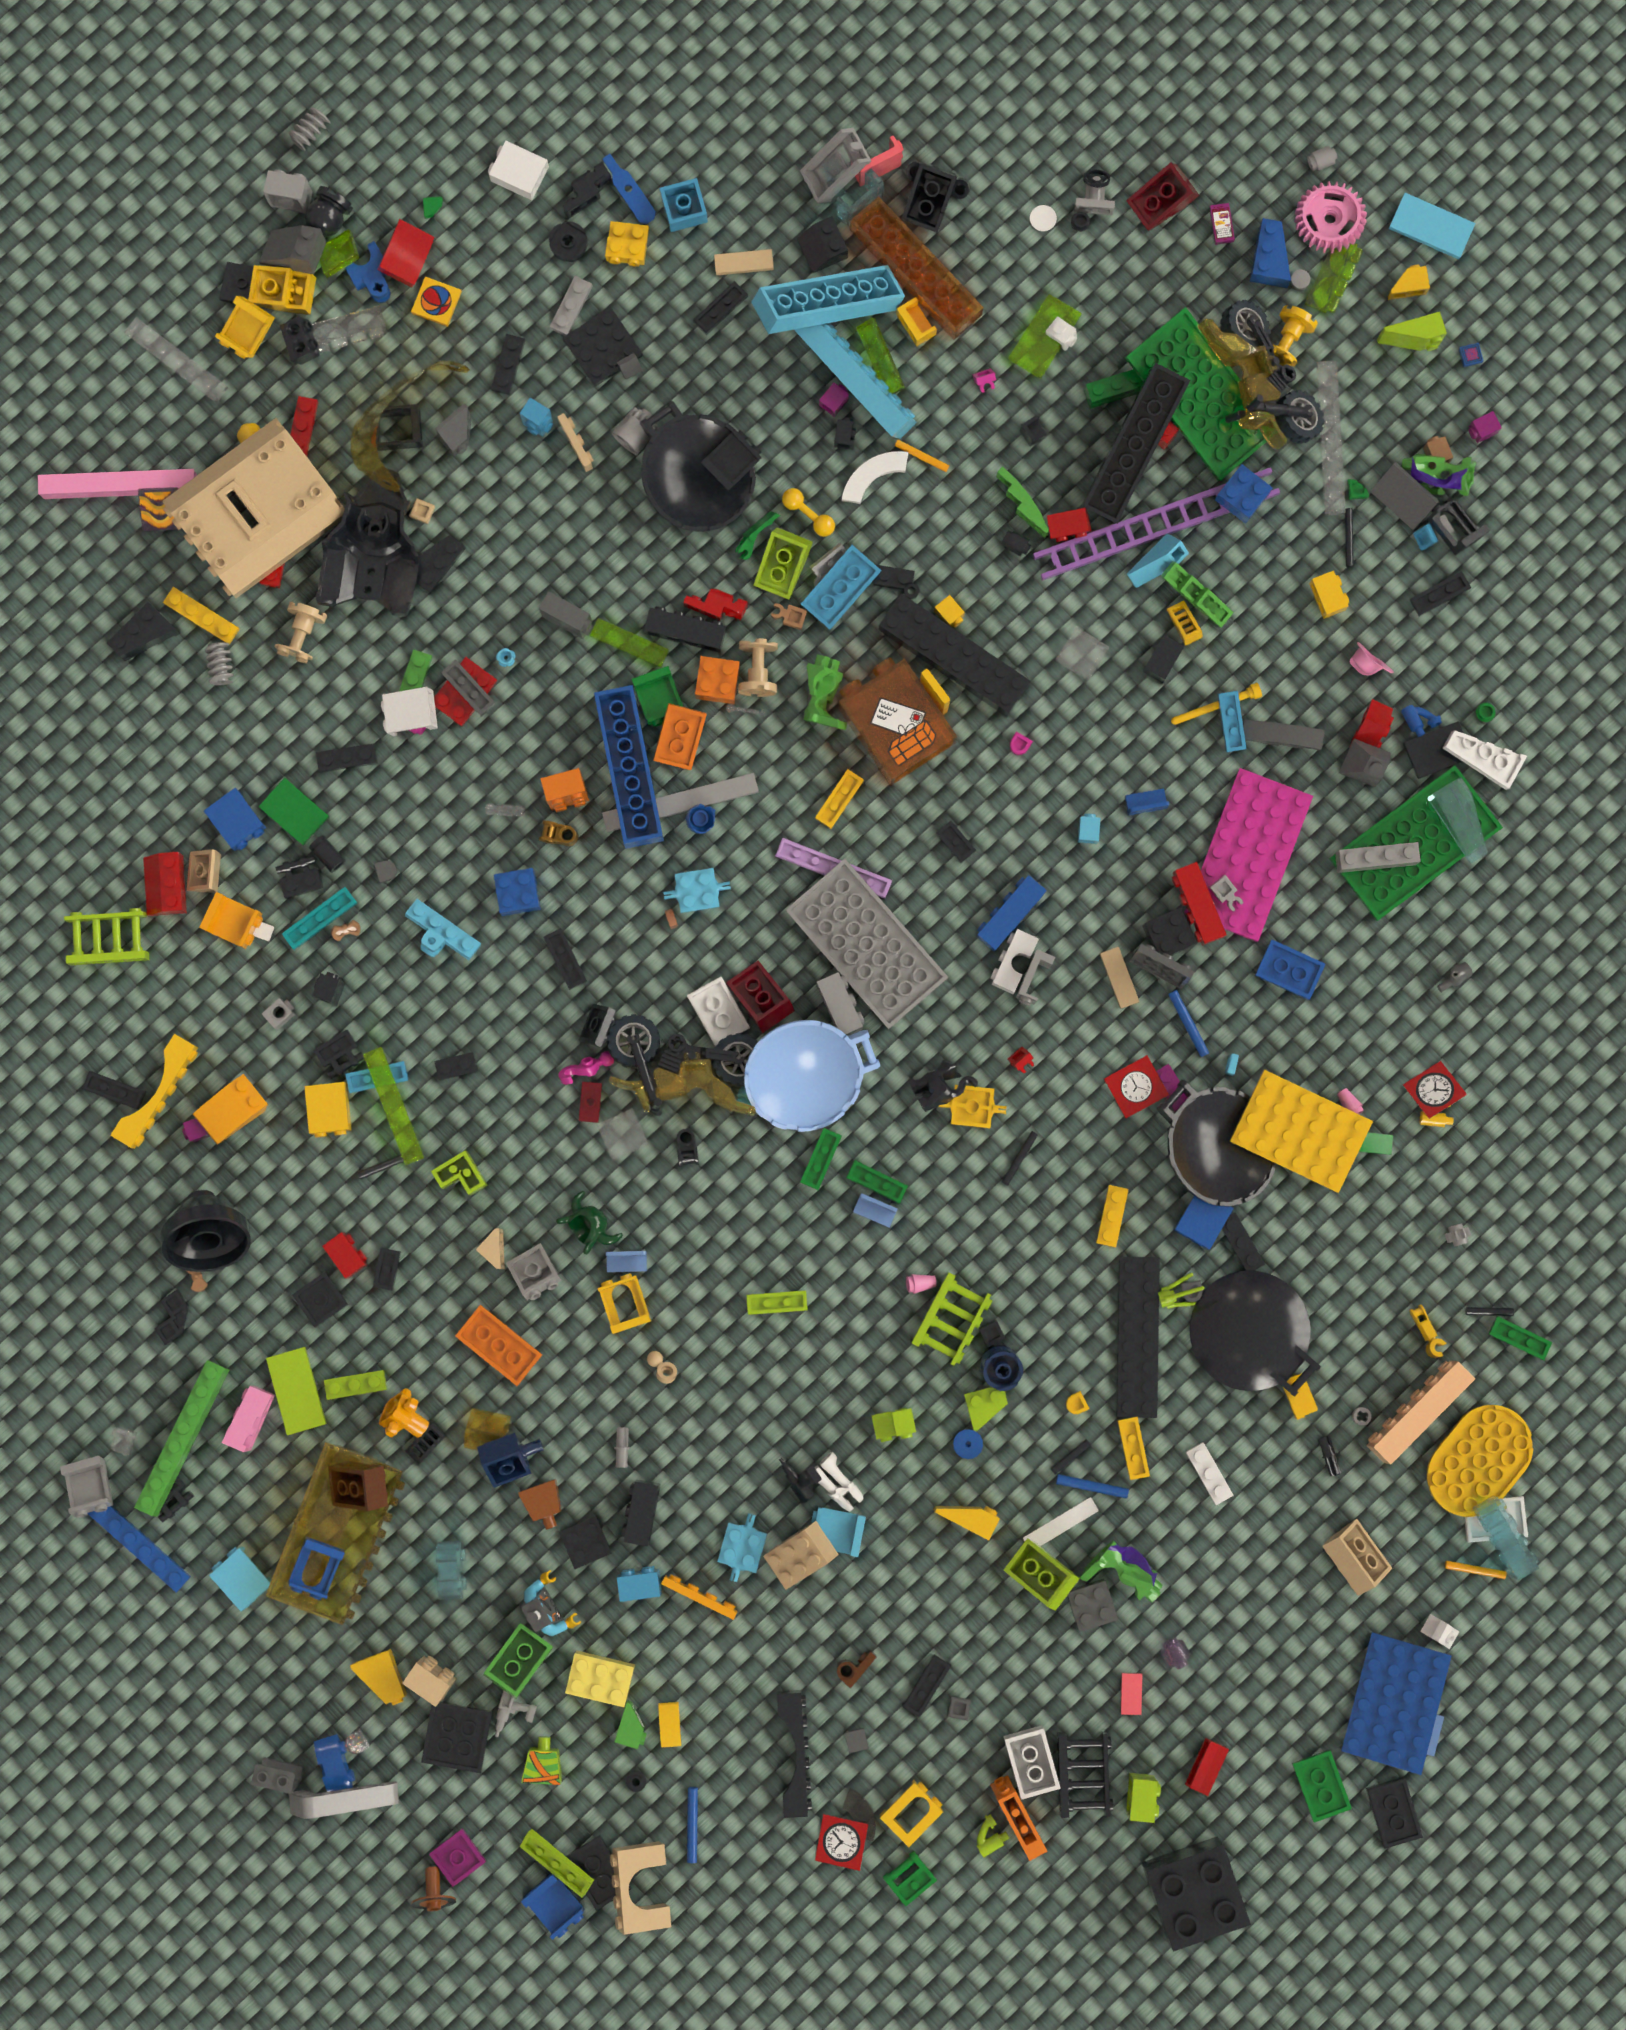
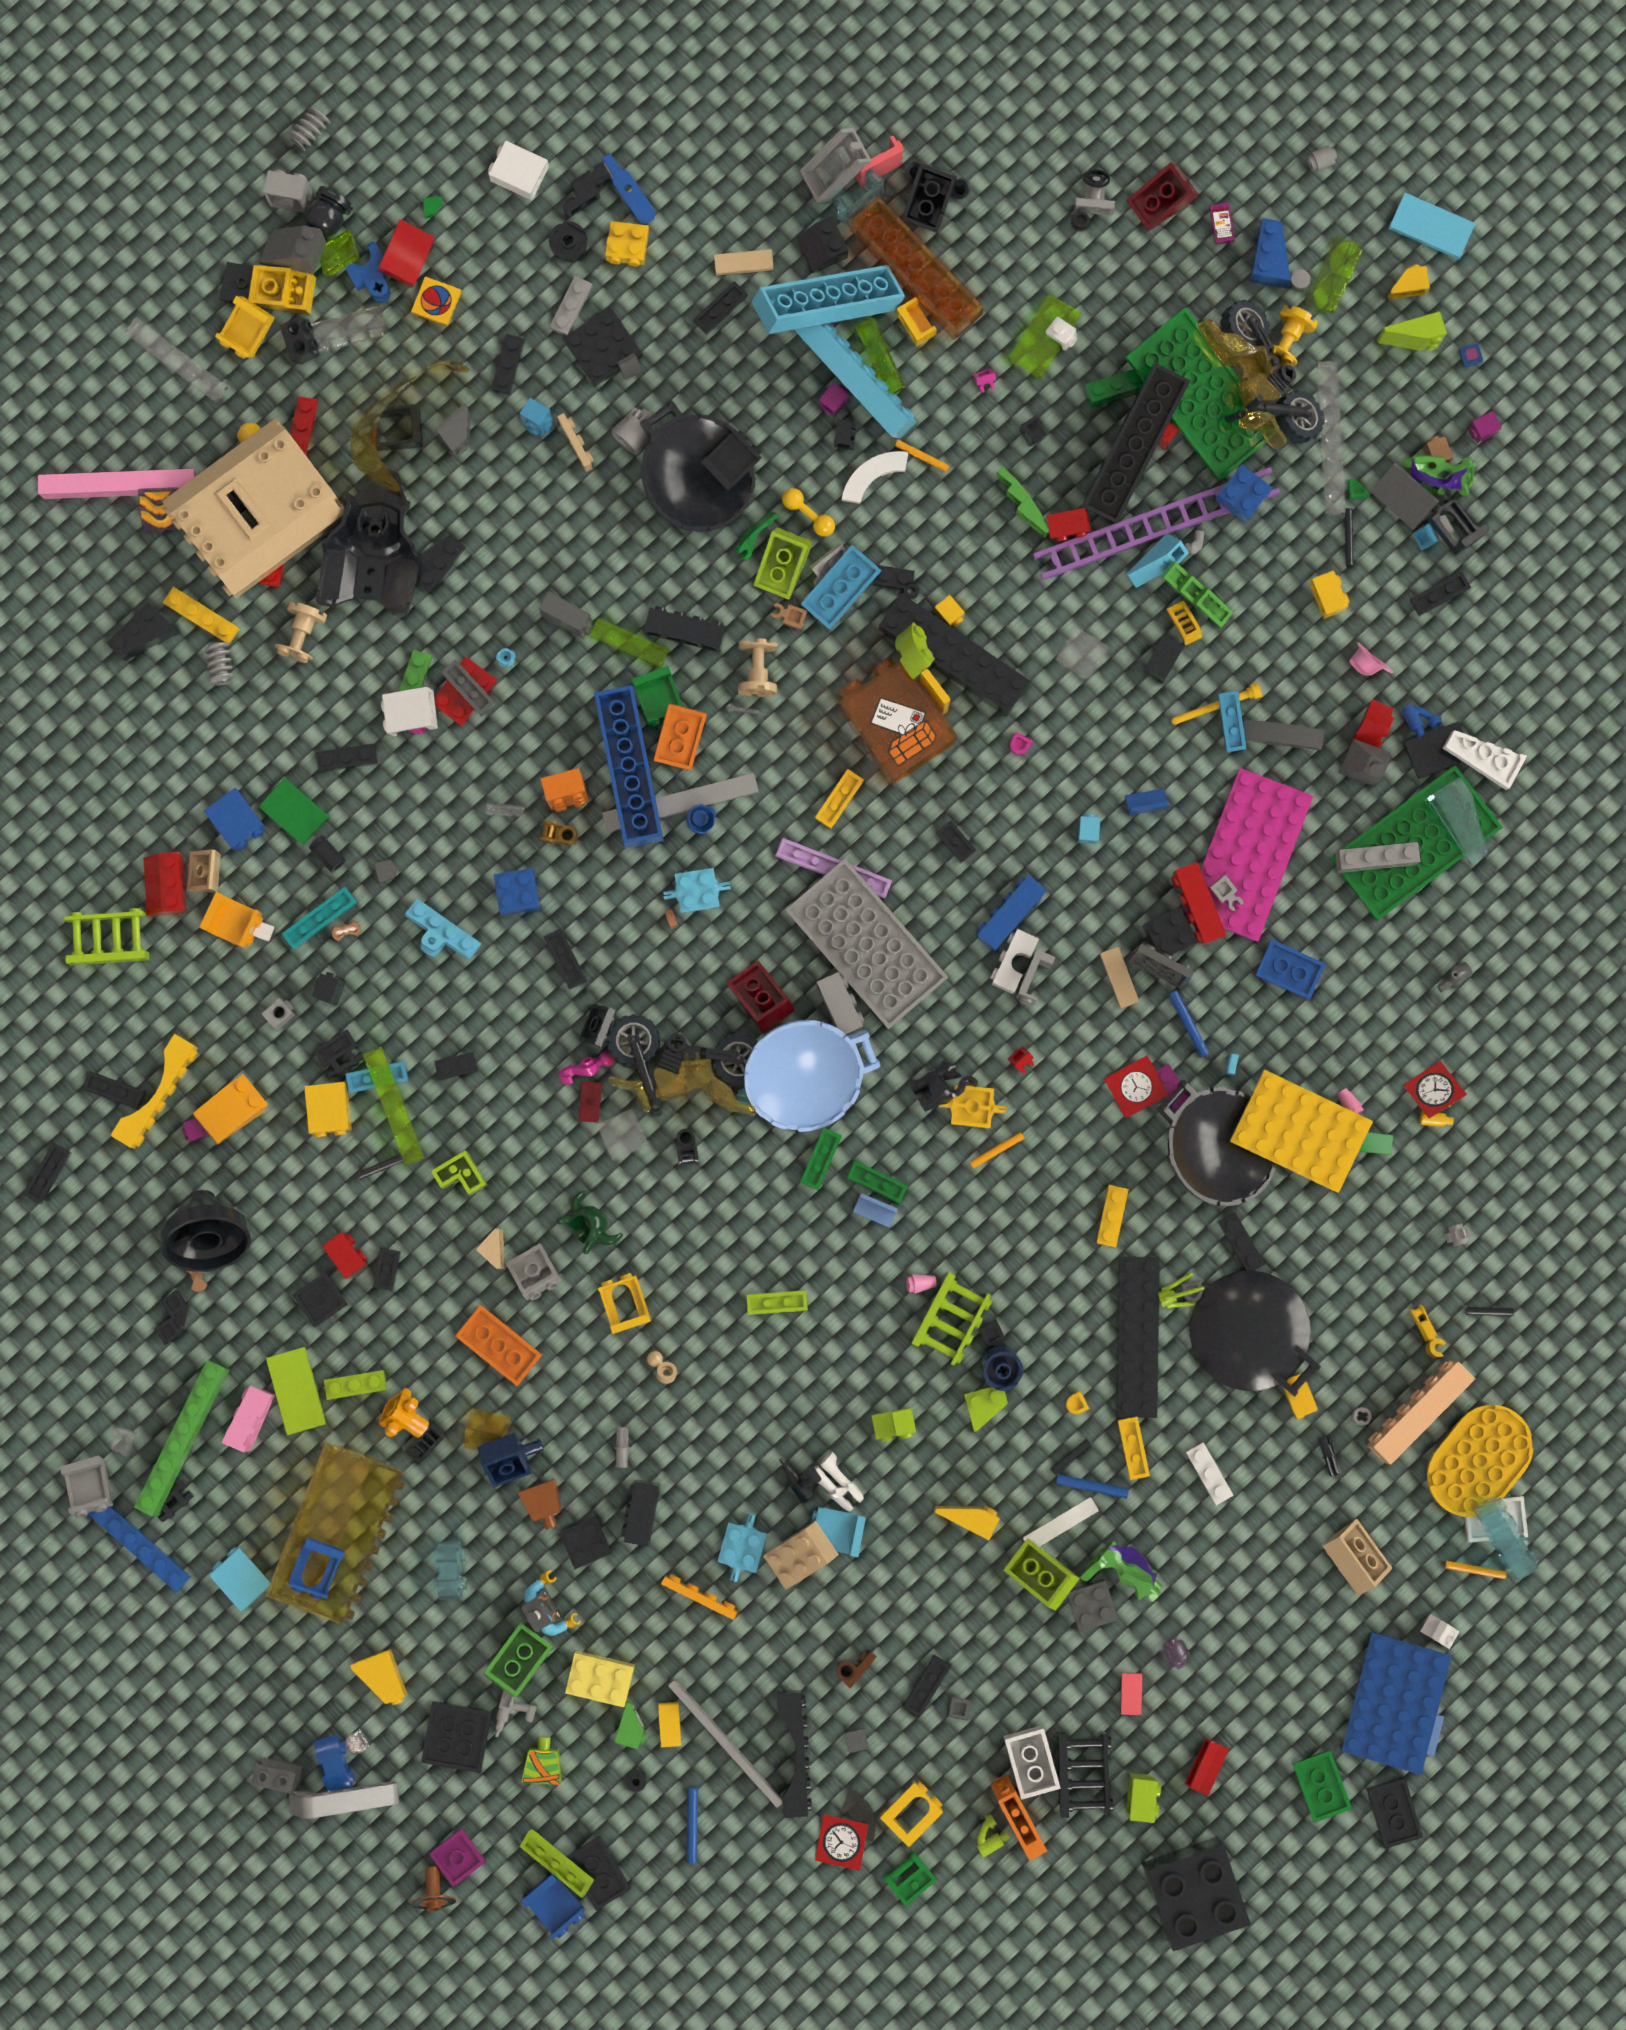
(47, 1173): none -> black plate
(300, 883): black plate -> none
(358, 1486): reddish brown brick -> none
(422, 511): tan tile -> none
(430, 1680): tan brick -> none
(626, 1863): tan arch -> none
(627, 1261): medium blue panel -> none
(639, 1584): dark azure brick -> none
(683, 205): dark azure brick -> none
(717, 604): red plate -> none
(717, 680): orange brick -> none
(718, 1010): white tile -> none
(725, 1742): none -> light grey tile
(823, 684): bright green hips -> none
(914, 650): none -> lime brick
(968, 1444): blue piece -> none
(996, 1150): none -> light orange bar
(1016, 543): black brick -> none
(1019, 1158): black bar -> none
(1043, 218): white sticker -> none
(1197, 544): none -> light grey arm
(1202, 1222): blue panel -> none
(1344, 211): bright pink gear -> none
(1485, 712): green plate -> none
(1520, 1338): green plate -> none

